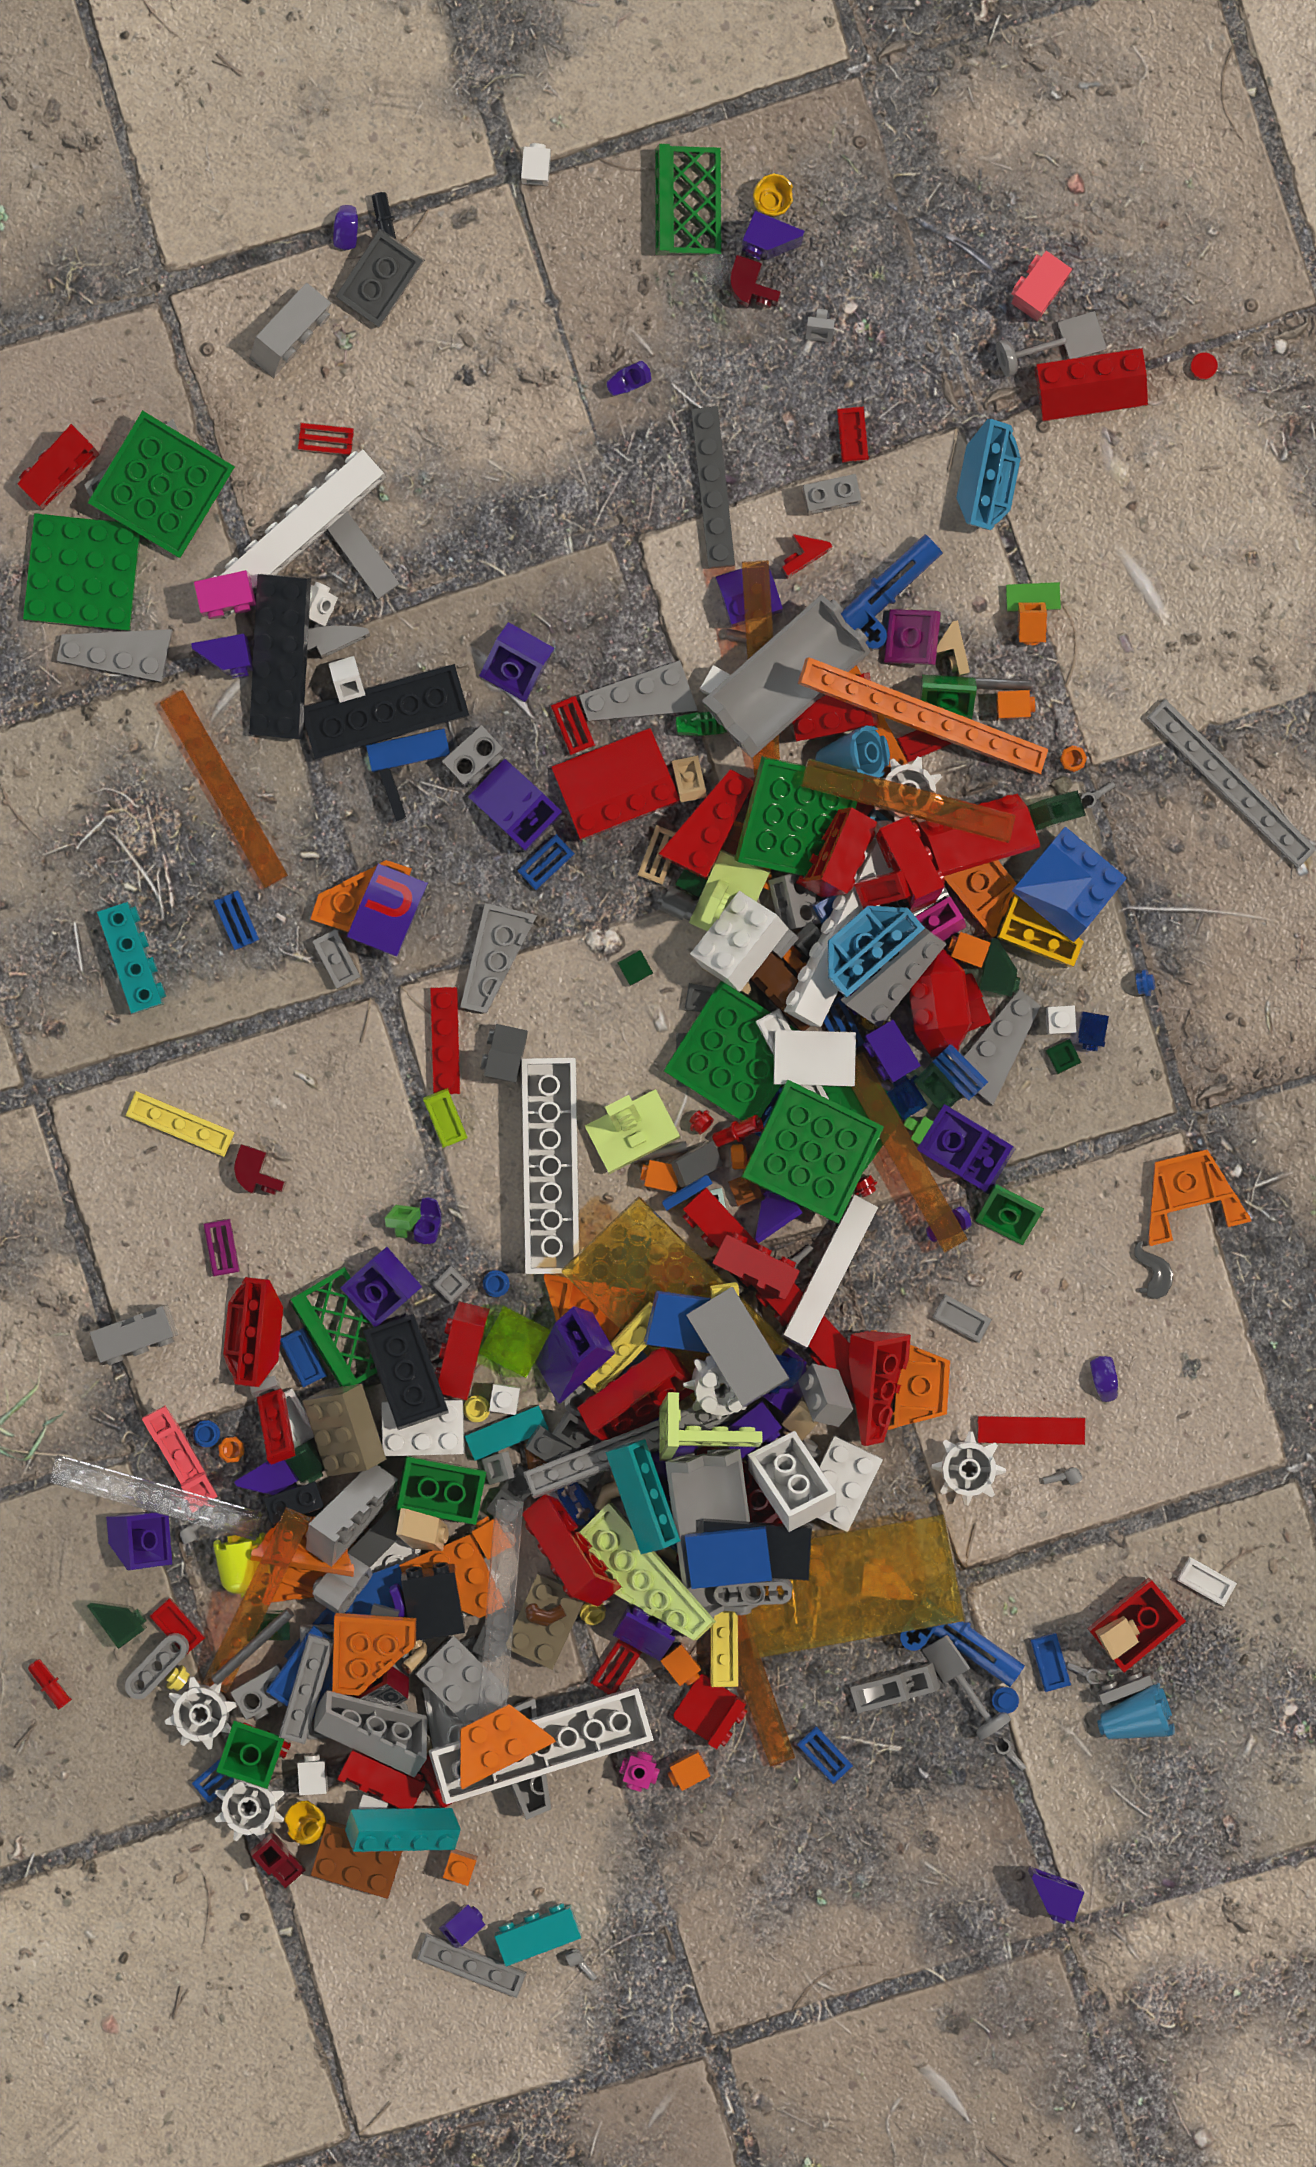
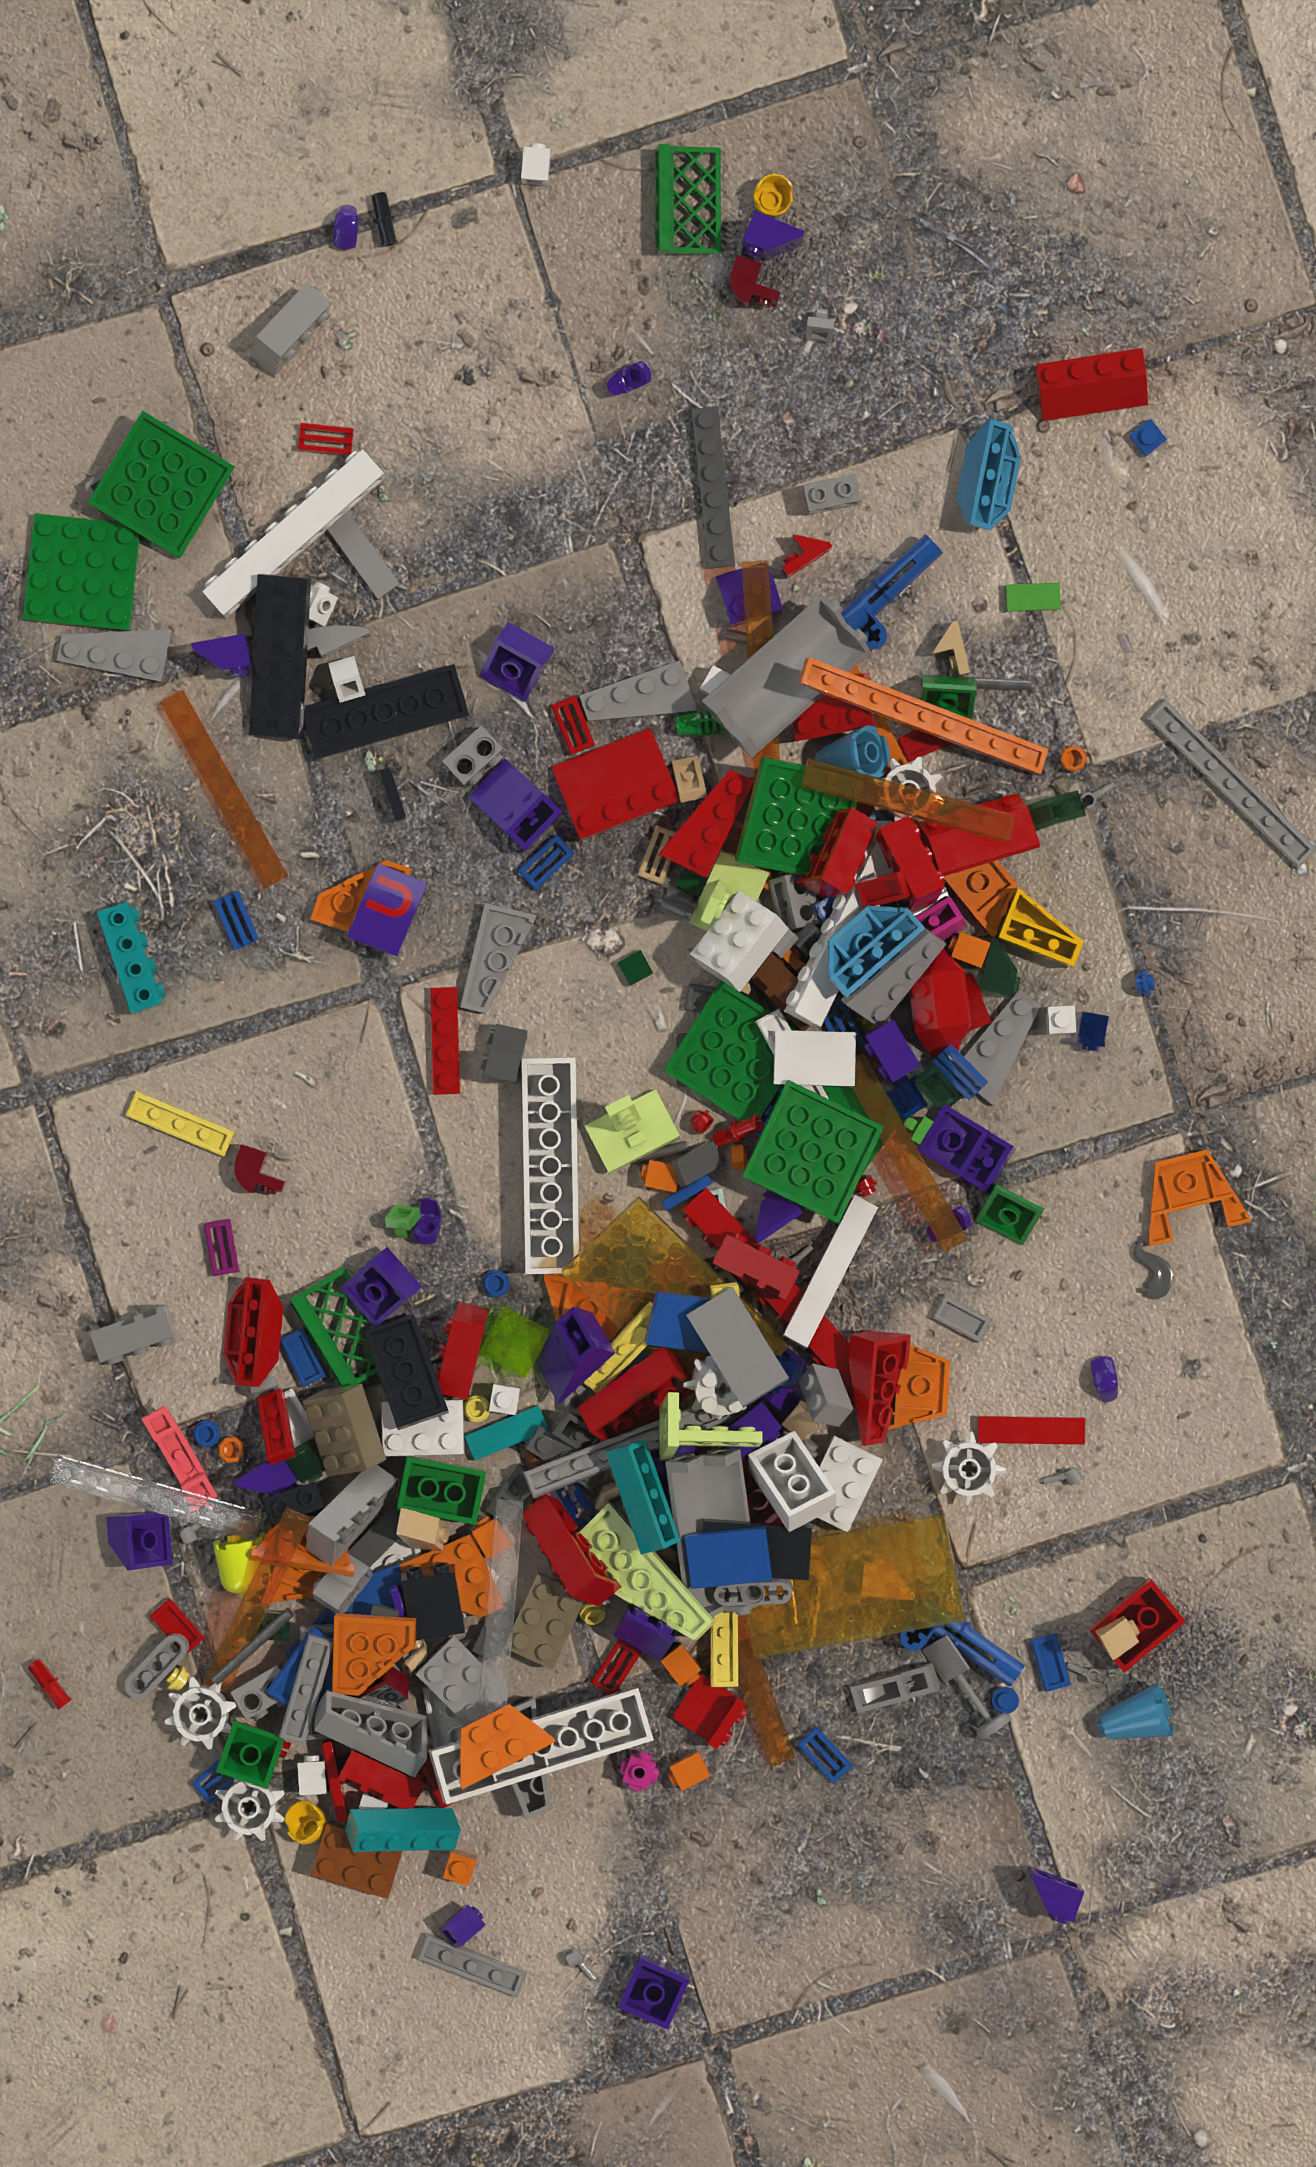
(57, 467): red wedge -> none
(118, 1621): clear green slope -> none
(225, 594): dark pink brick -> none
(277, 1859): dark red brick -> none
(336, 959): light grey plate -> none
(336, 1786): none -> red tile
(380, 278): dark grey plate -> none
(408, 750): blue tile -> none
(445, 1117): lime tile -> none
(451, 1284): light grey tile -> none
(498, 1468): light grey plate -> none
(537, 1934): teal brick -> none
(544, 1617): reddish brown arm -> none
(654, 1991): none -> dark purple brick
(744, 1190): dark orange tile -> none
(852, 434): red plate -> none
(912, 637): magenta tile -> none
(1011, 1755): light grey hand -> none
(1014, 705): orange brick -> none
(1032, 623): orange brick -> none
(1041, 286): coral brick -> none
(1063, 1056): dark green tile -> none
(1069, 884): blue slope -> none
(1079, 336): light grey piece -> none
(1114, 1691): light grey plate -> none
(1147, 437): none -> blue plate
(1203, 366): red tile -> none
(1206, 1581): white tile -> none

